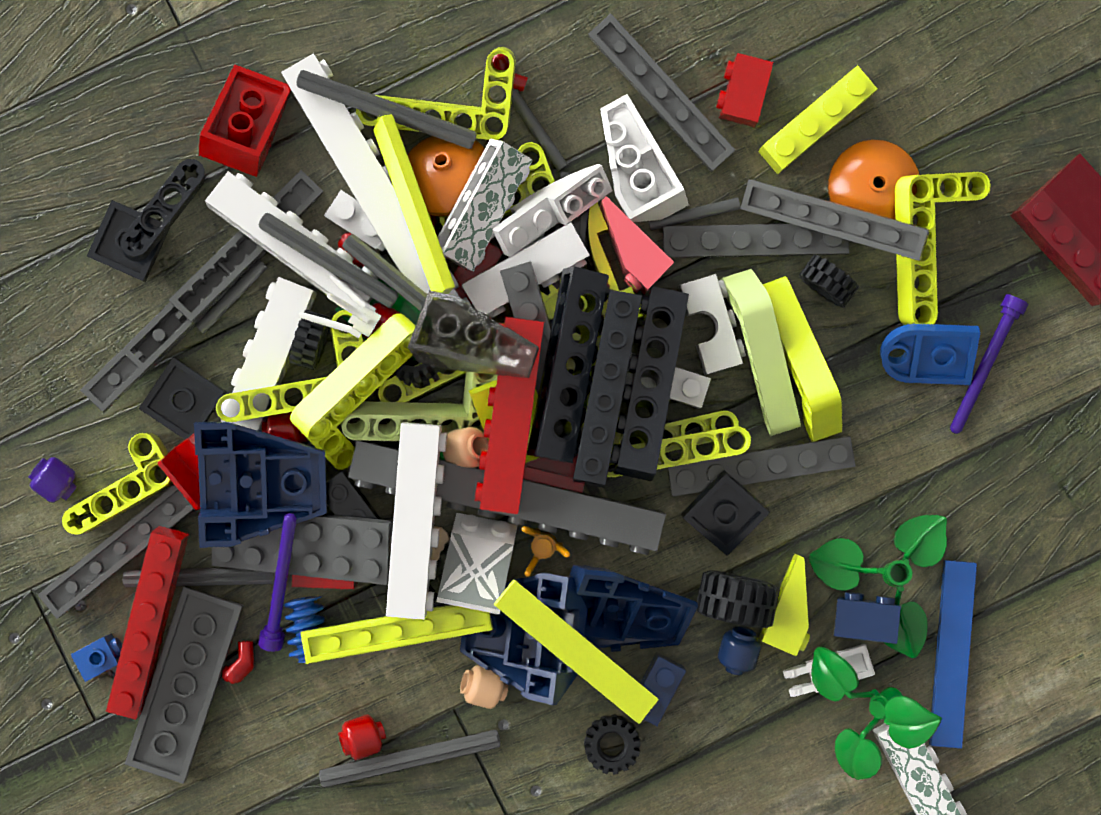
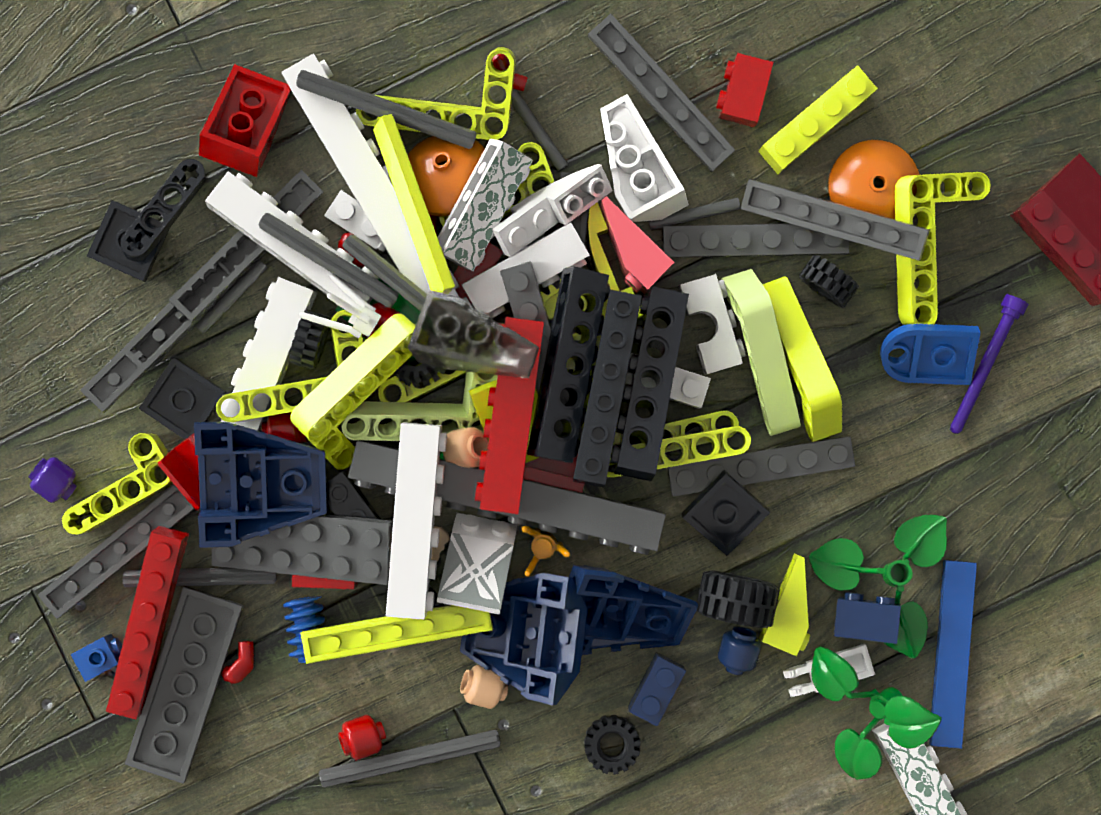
(272, 637): dark purple piece -> none
(575, 651): neon yellow tile -> none

